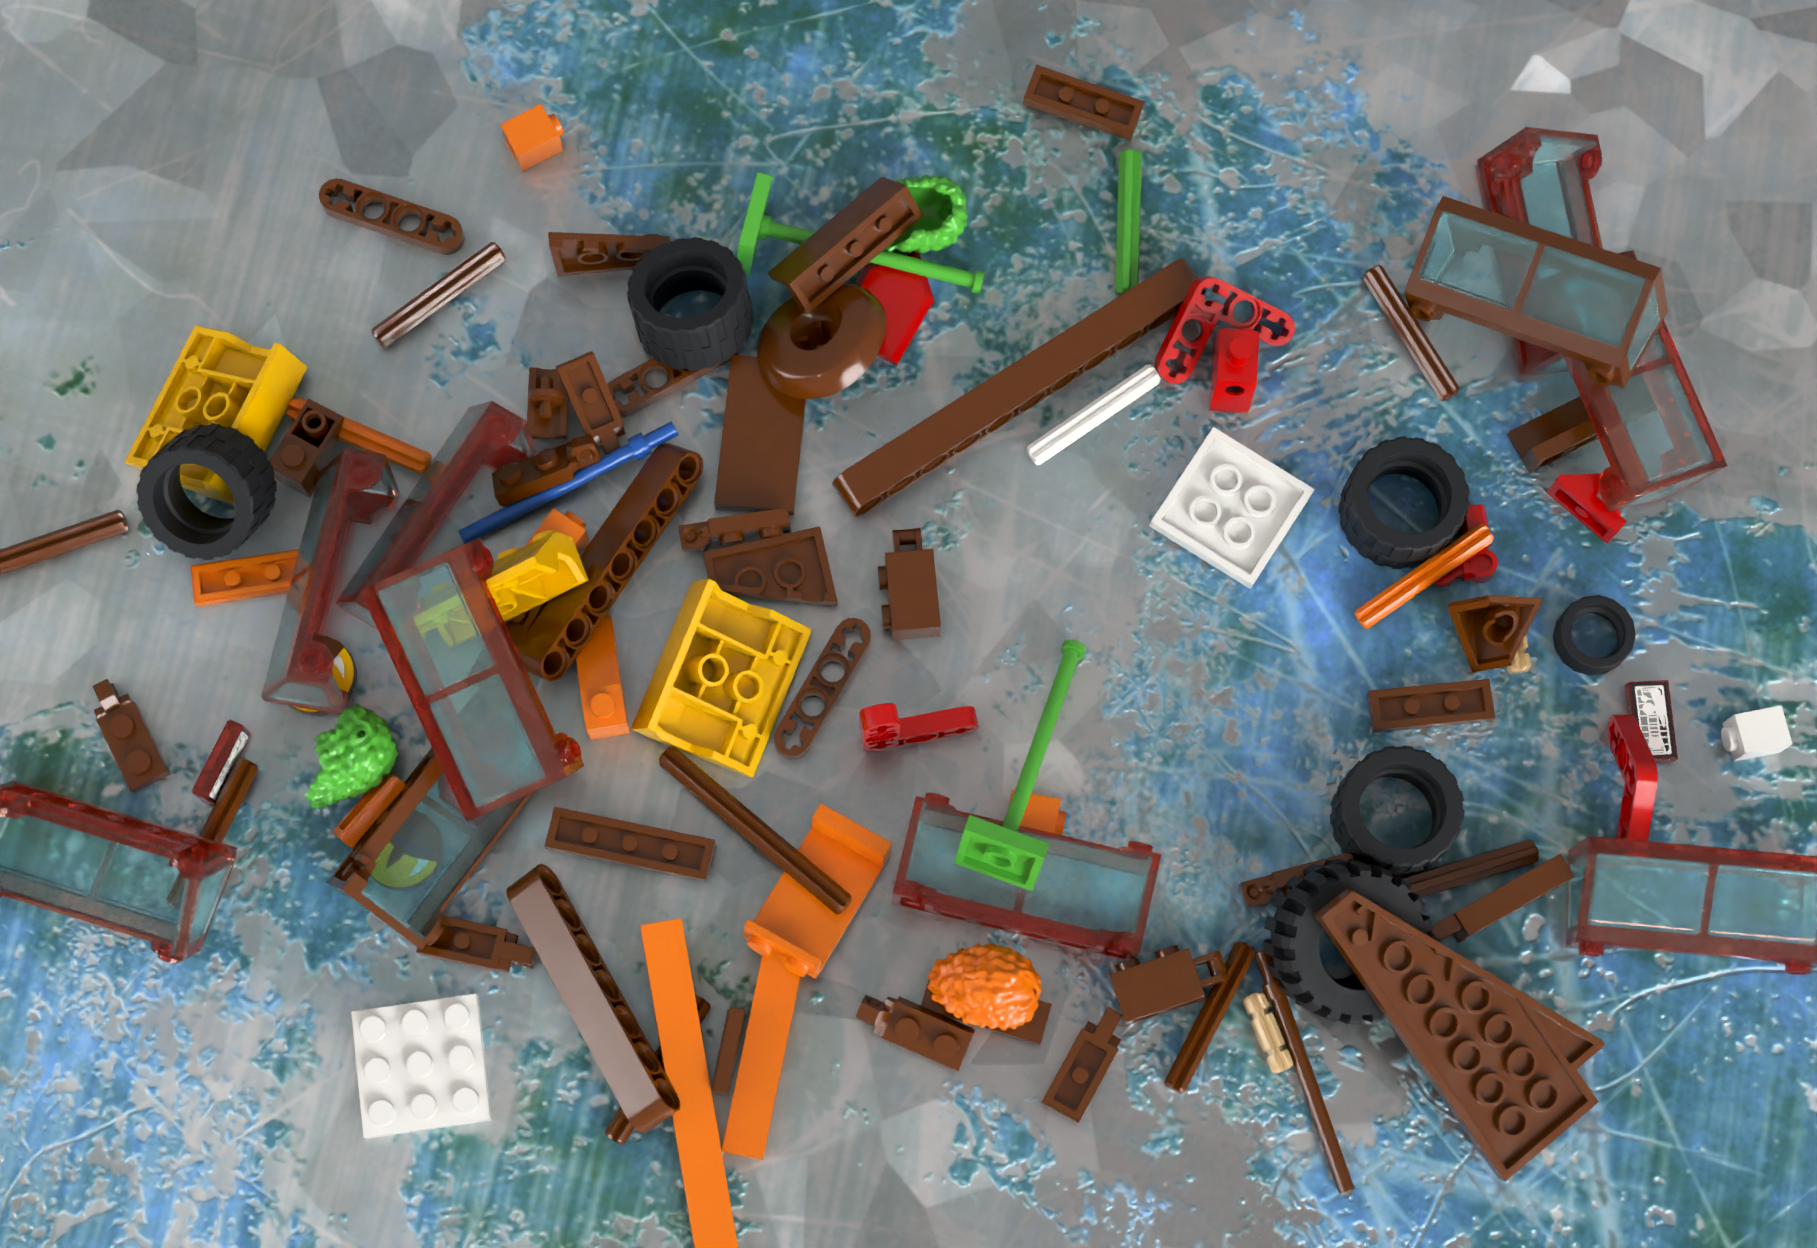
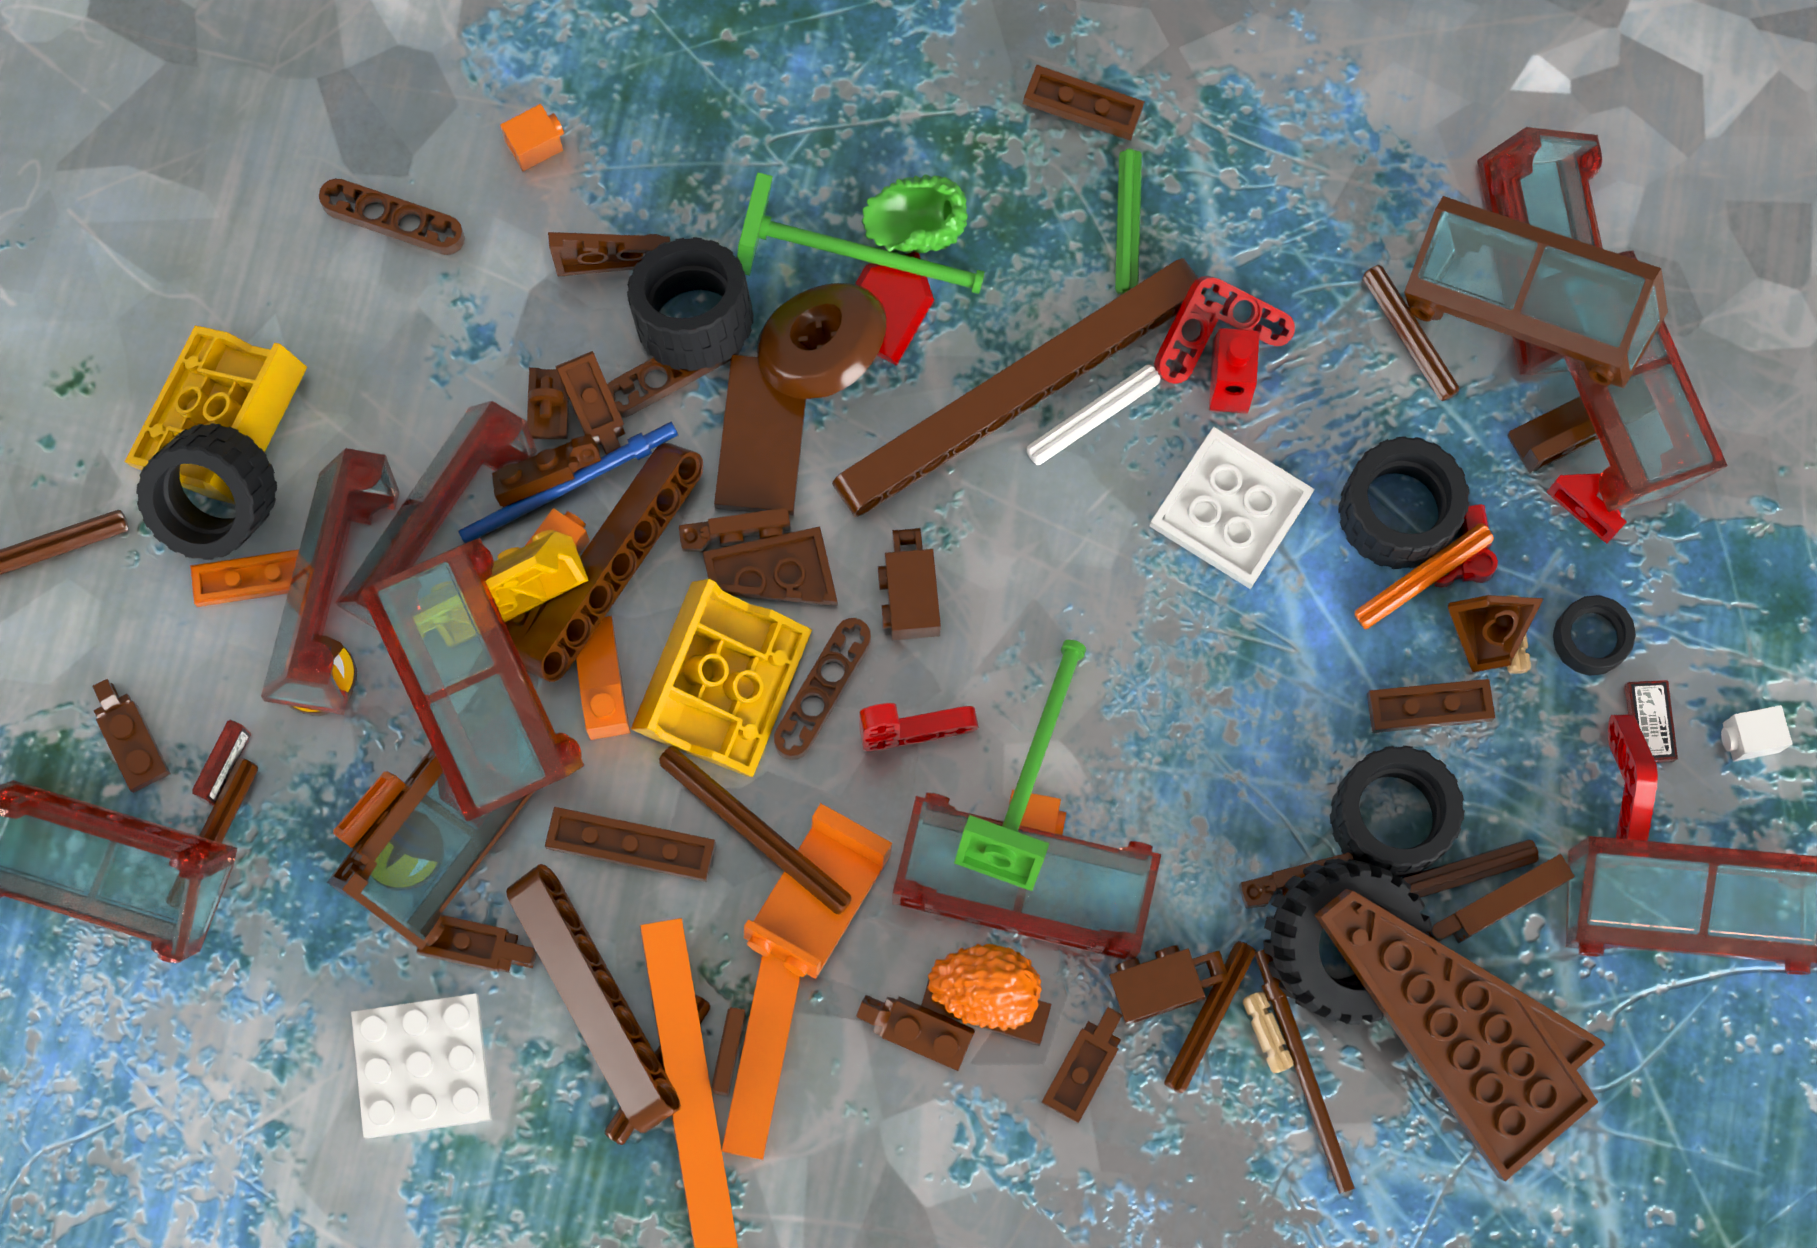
(307, 447): reddish brown slope -> none
(352, 757): bright green piece -> none
(374, 441): orange axle -> none
(438, 294): axle -> none
(847, 243): reddish brown panel -> none

